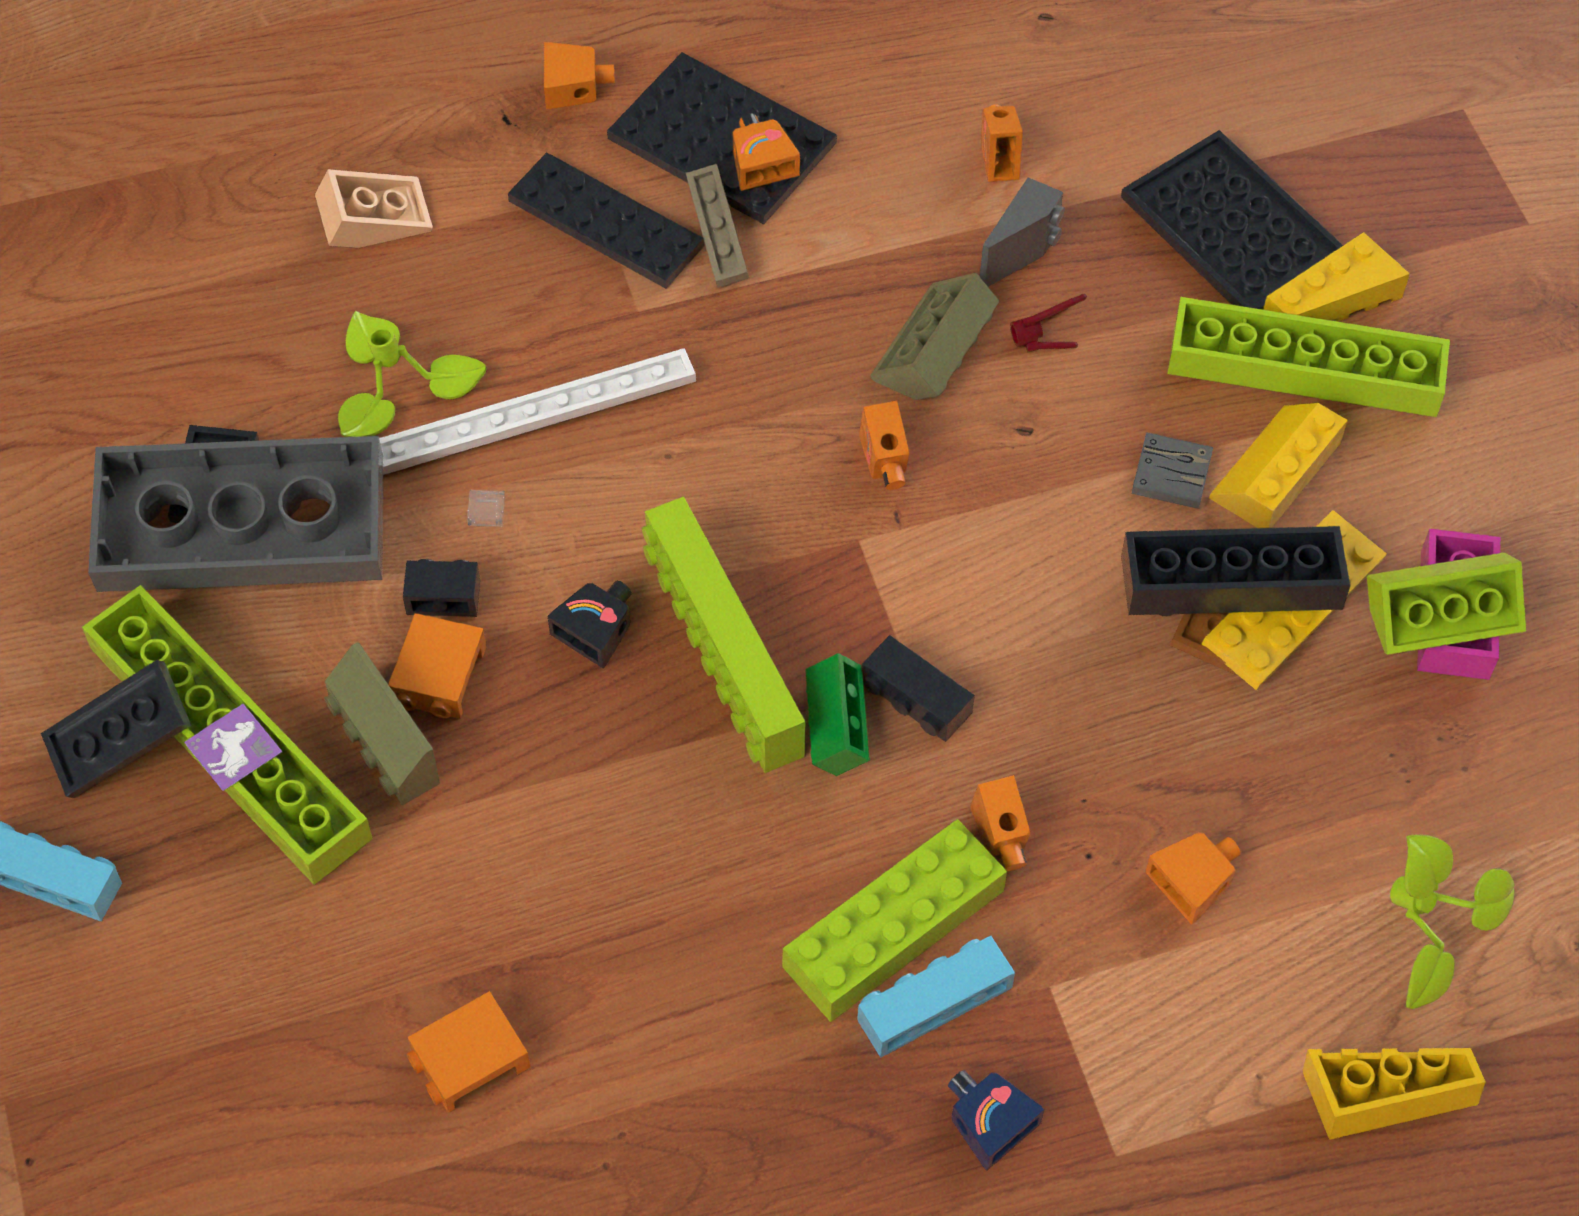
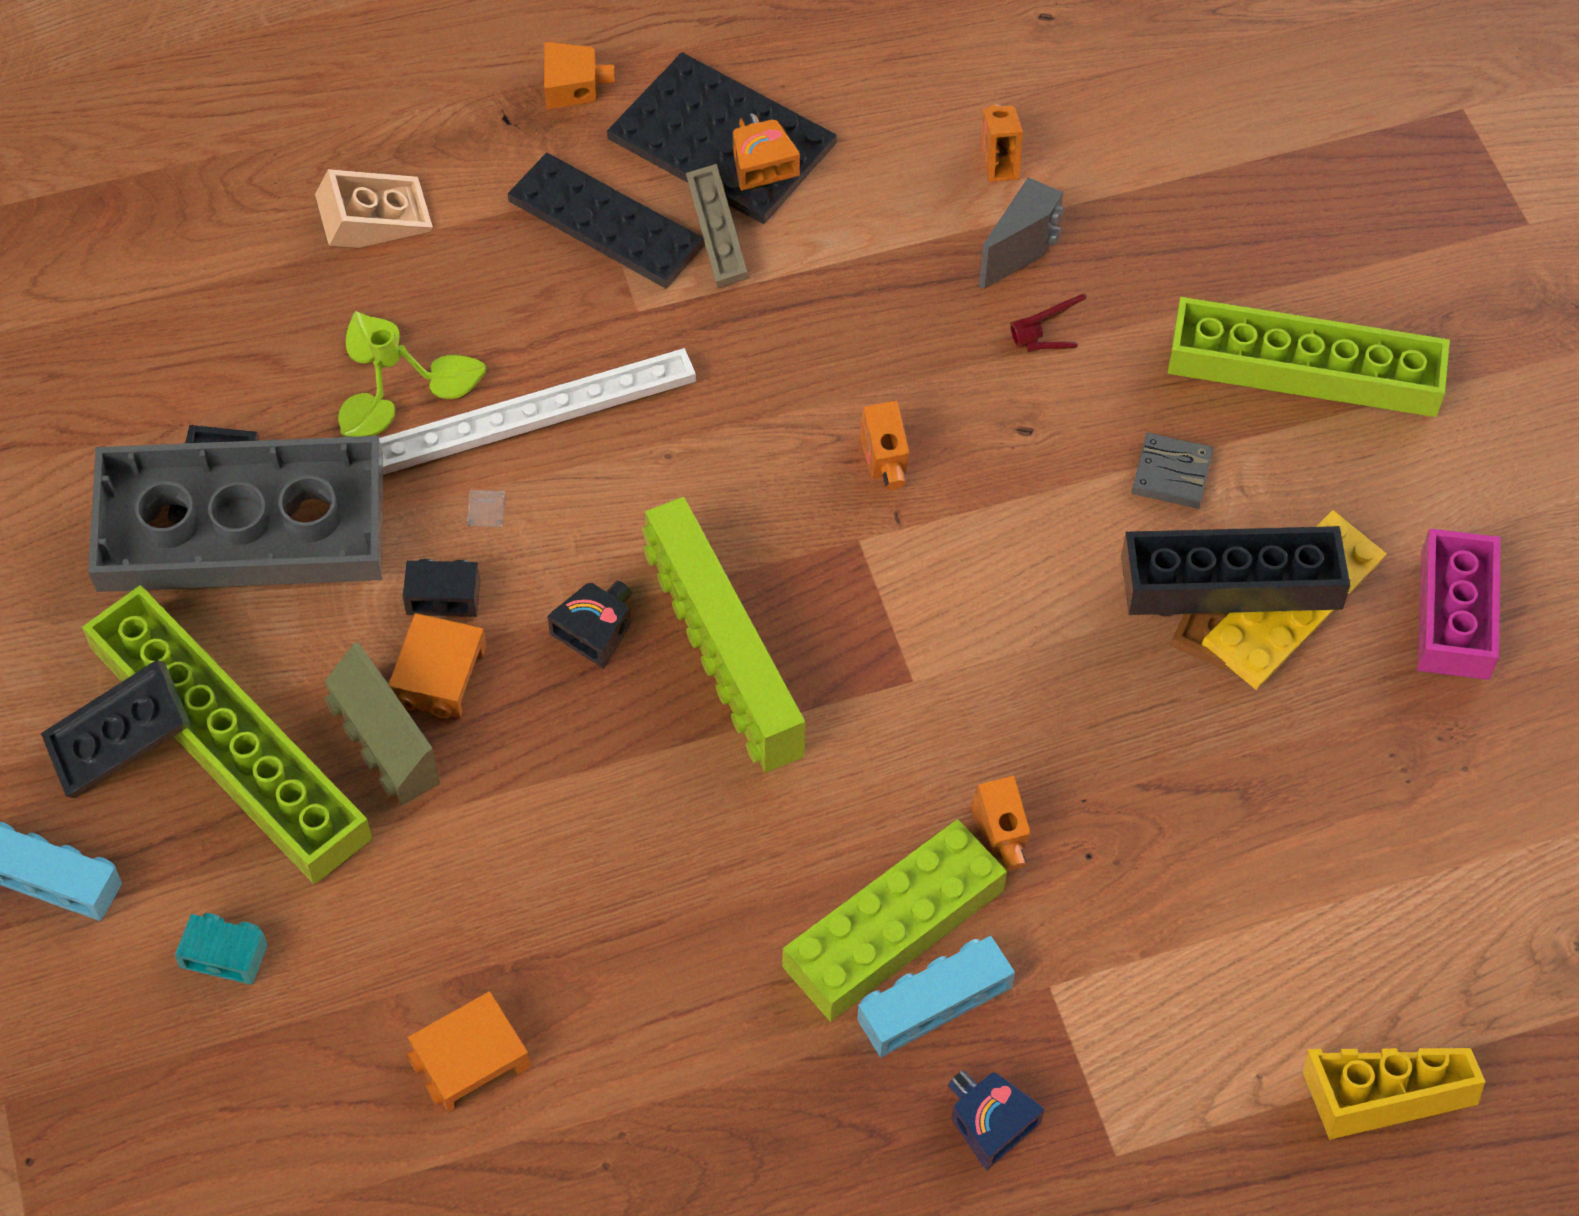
(221, 948): none -> teal brick
(233, 747): medium lavender sticker -> none
(837, 715): green brick -> none
(917, 688): black brick -> none
(936, 337): olive slope -> none
(1194, 872): orange torso -> none
(1230, 220): black plate -> none
(1280, 463): yellow slope -> none
(1342, 283): yellow wedge -> none
(1426, 866): lime plant -> none
(1447, 602): lime slope -> none

